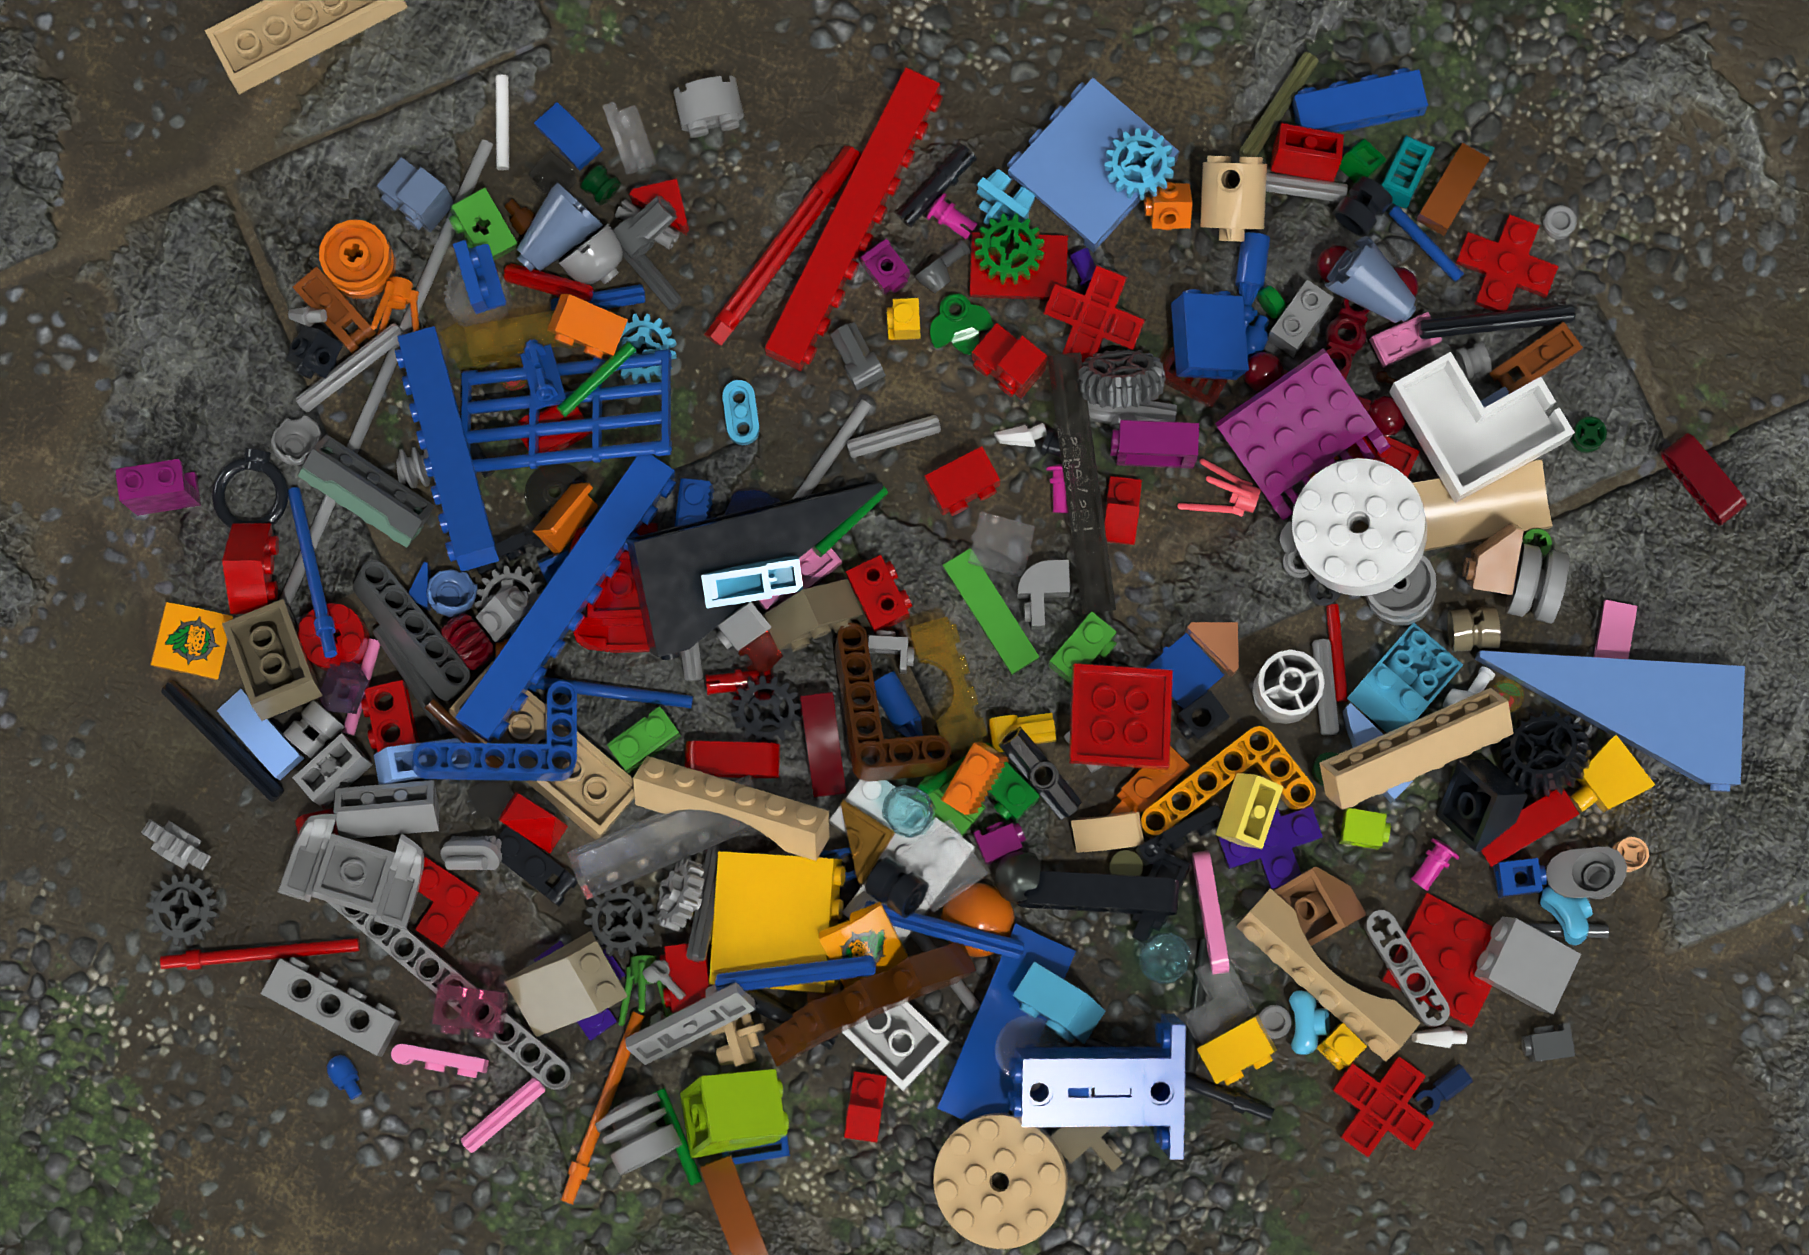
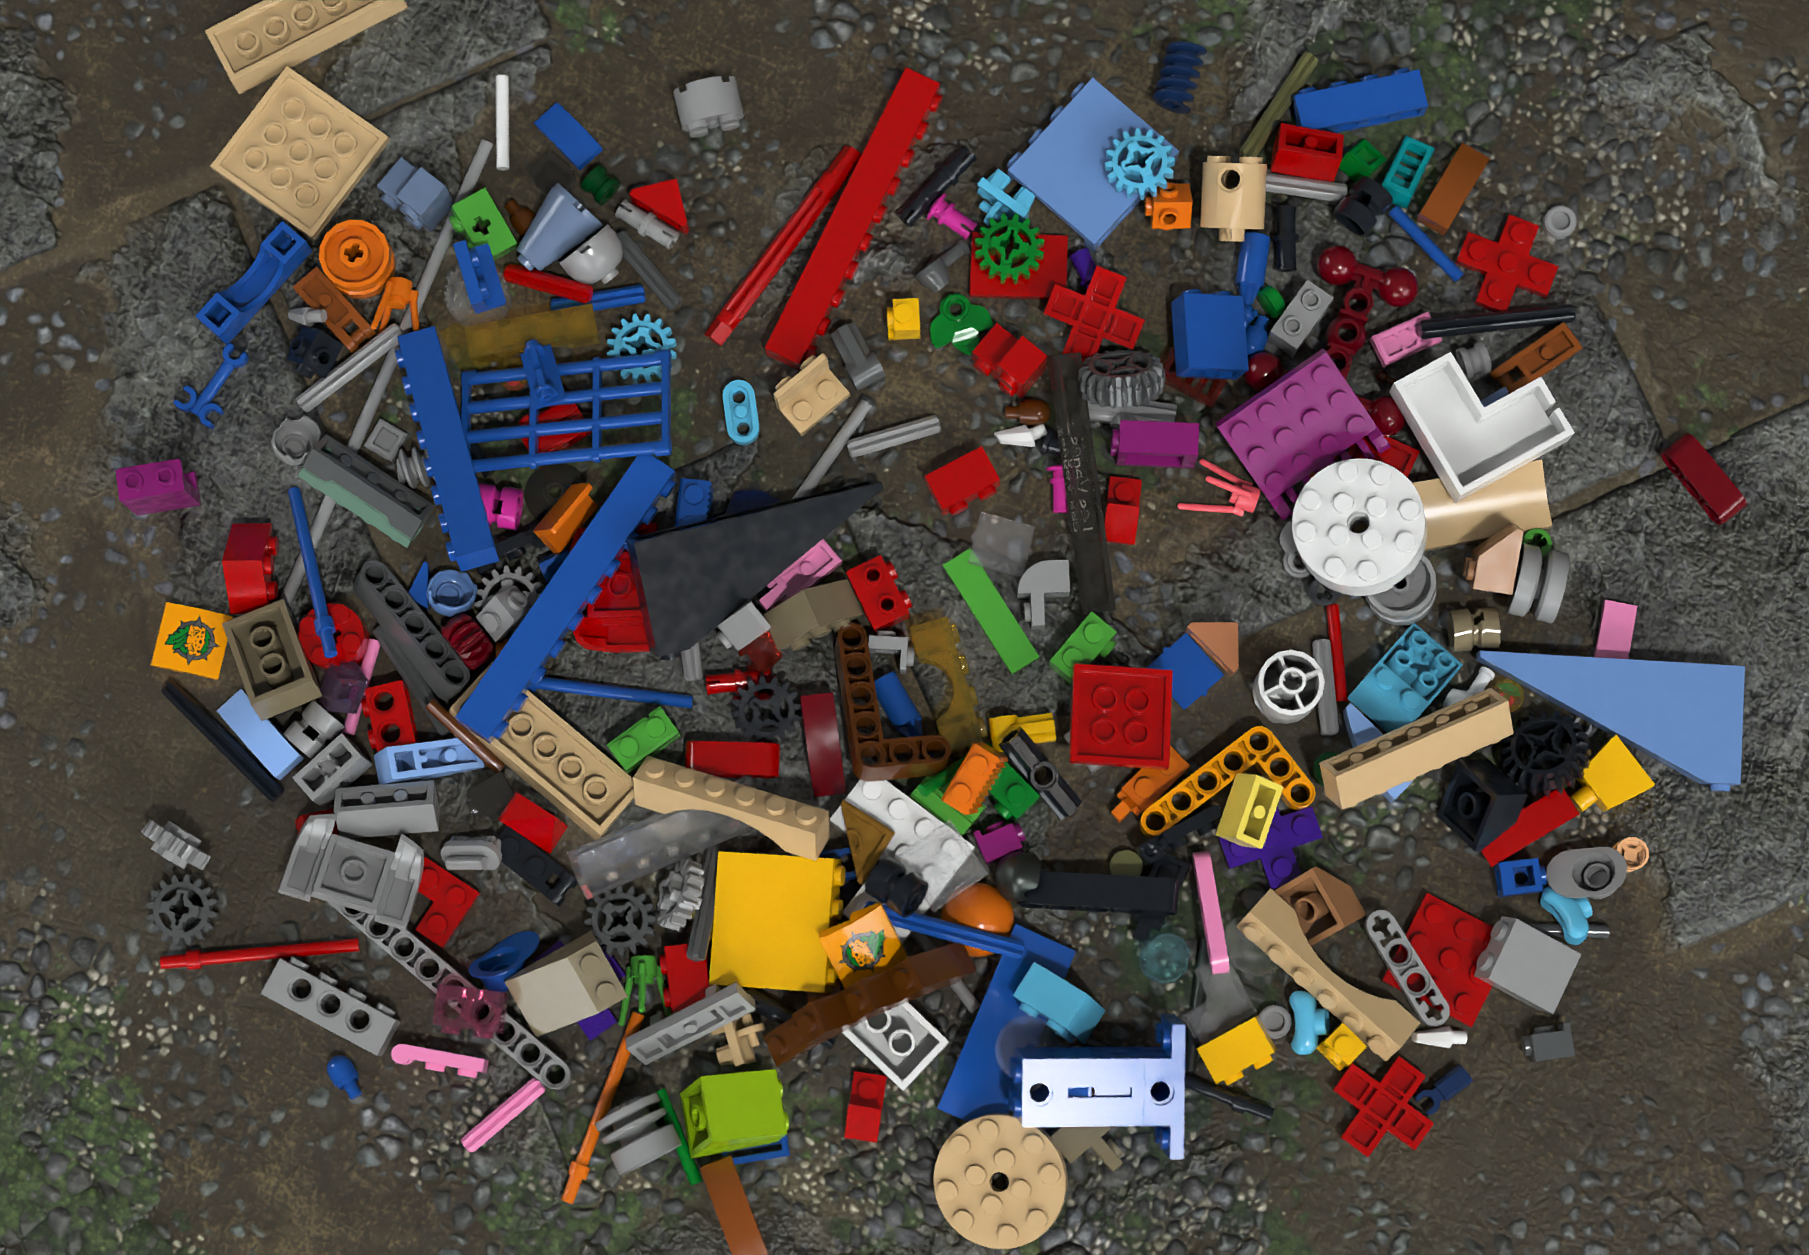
(202, 405): none -> blue bar
(256, 461): black piece -> none
(276, 261): none -> blue arch
(300, 153): none -> tan plate
(386, 441): none -> light grey tile
(504, 960): none -> blue piece
(510, 753): blue beam -> none
(511, 505): none -> dark pink wheel
(586, 325): orange brick -> none
(596, 379): green bar -> none
(629, 138): clear bracket -> none
(639, 231): dark grey piece -> none
(660, 971): light grey hand -> none
(752, 581): slope -> none
(798, 973): blue axle -> none
(809, 394): none -> tan bracket
(834, 536): green bar -> none
(885, 280): magenta brick -> none
(909, 811): clear light blue hair -> none
(1029, 412): none -> reddish brown cylinder
(1107, 832): tan slope -> none
(1176, 76): none -> dark blue piece
(1211, 706): black brick -> none
(1286, 238): none -> black pin
(1364, 829): lime brick -> none
(1371, 282): sand blue cone -> none
(1433, 864): dark pink pin -> none
(1593, 429): dark green wheel -> none

